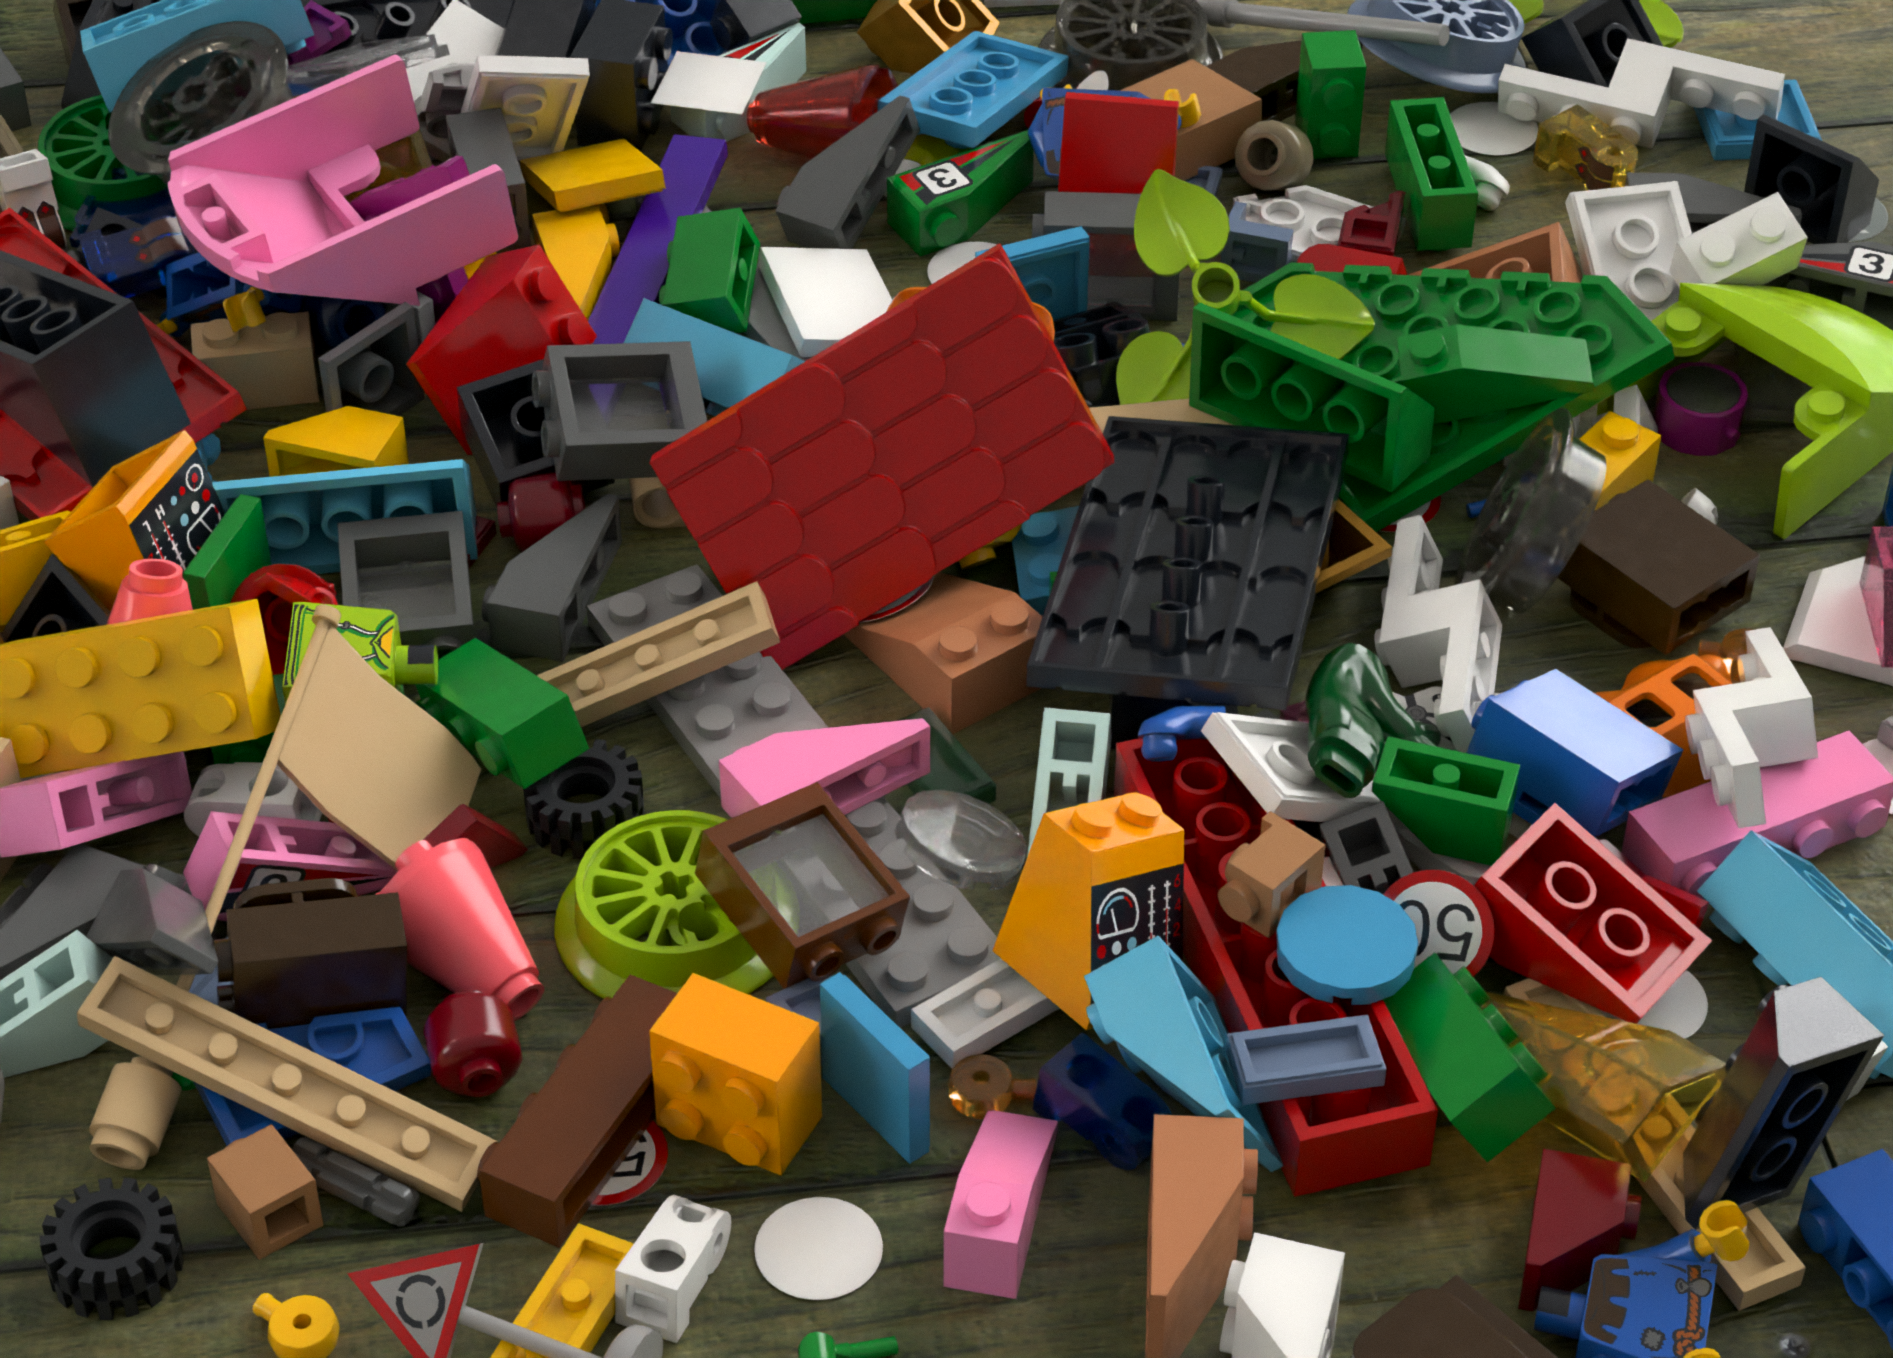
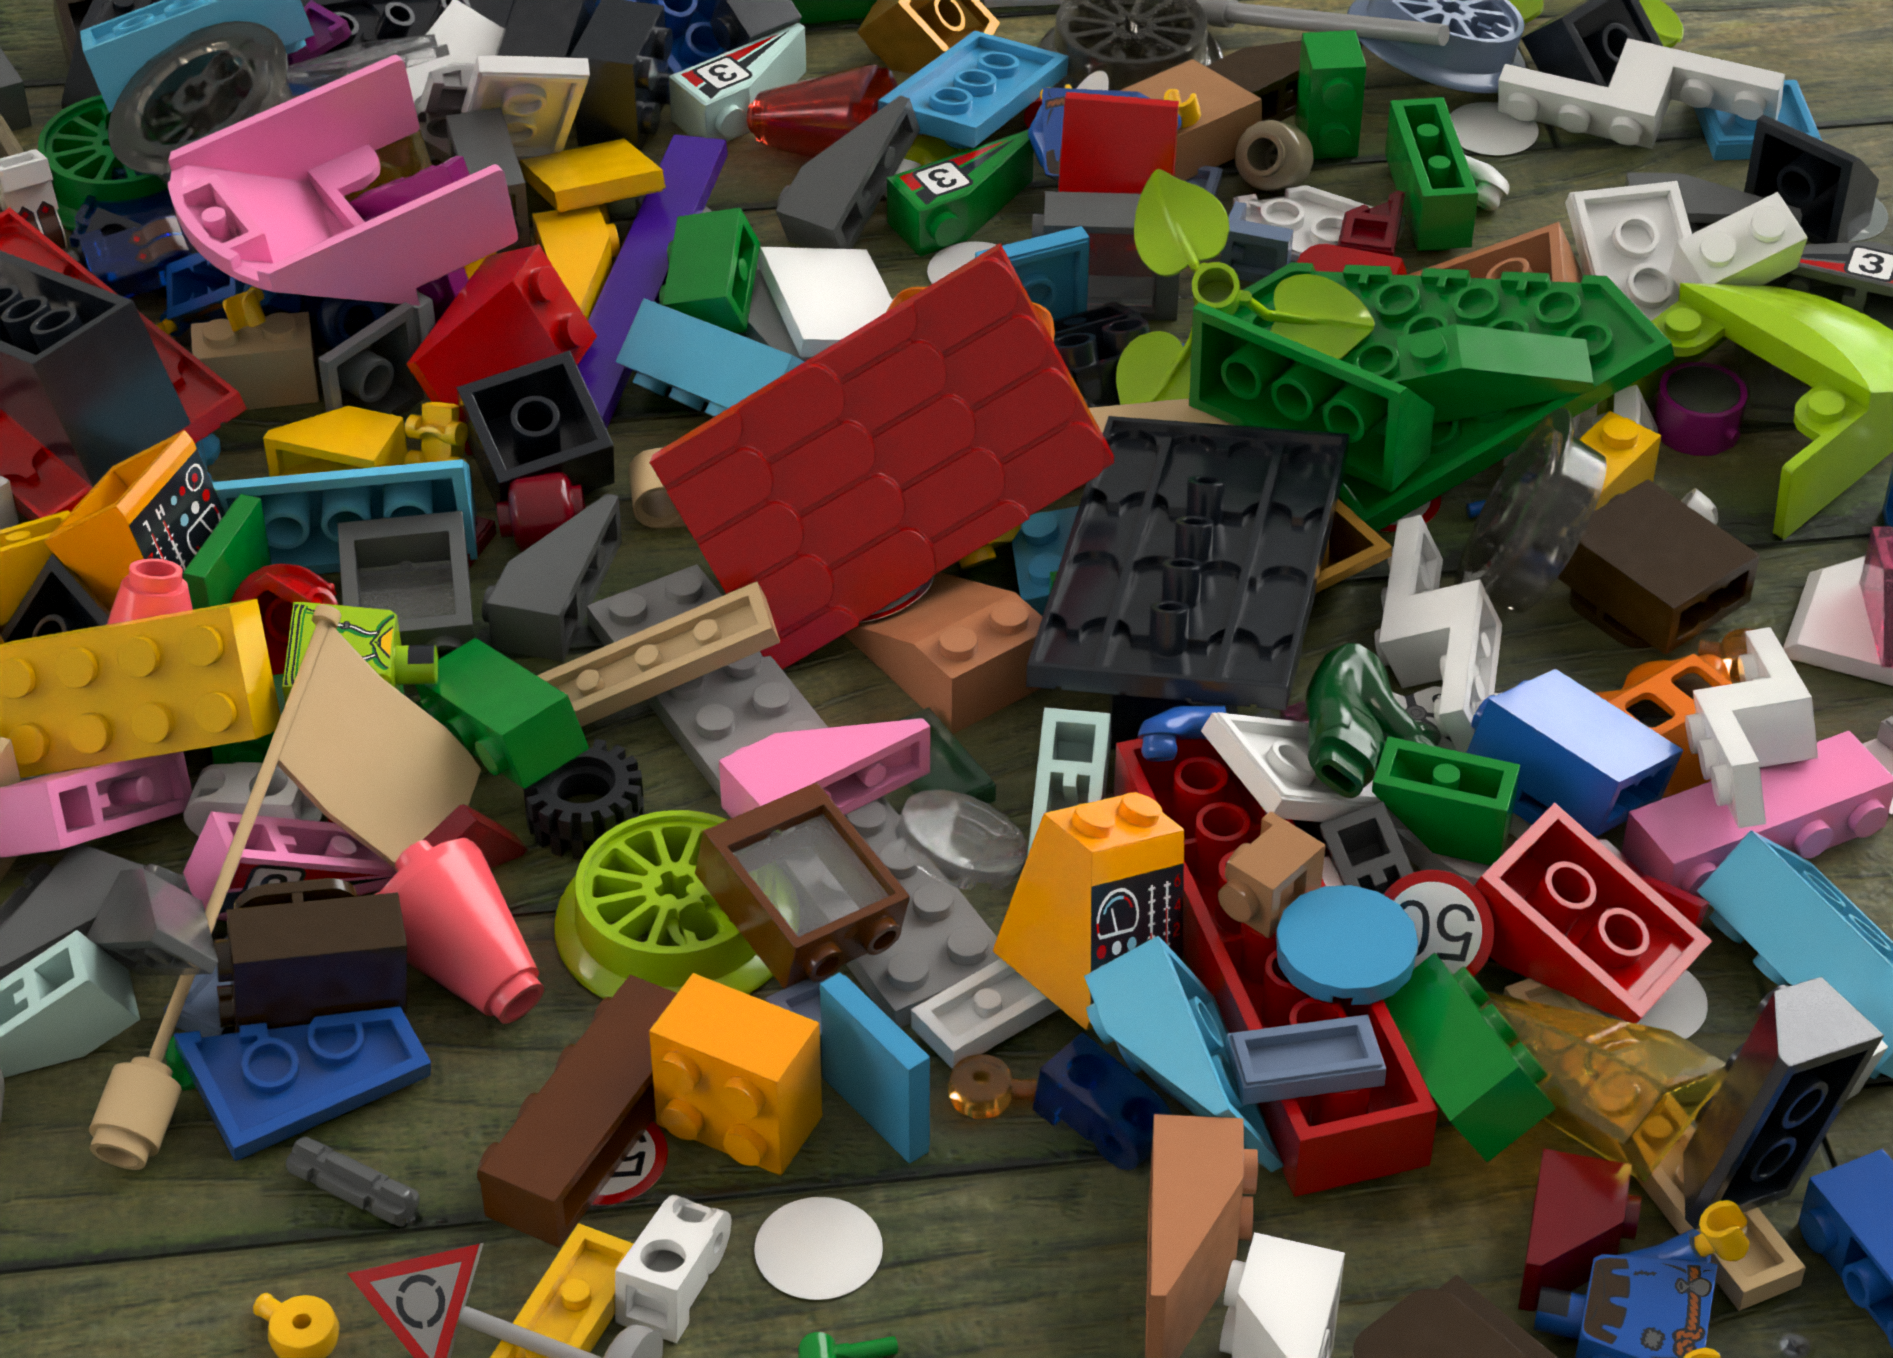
(120, 1279): black tyre -> none
(265, 1191): medium nougat brick -> none
(285, 1082): tan plate -> none
(439, 432): none -> yellow piece
(472, 1040): dark red head -> none
(615, 406): dark grey window -> none
(709, 82): white sticker -> none
(997, 1203): bright pink slope -> none
(1584, 149): clear yellow leg -> none

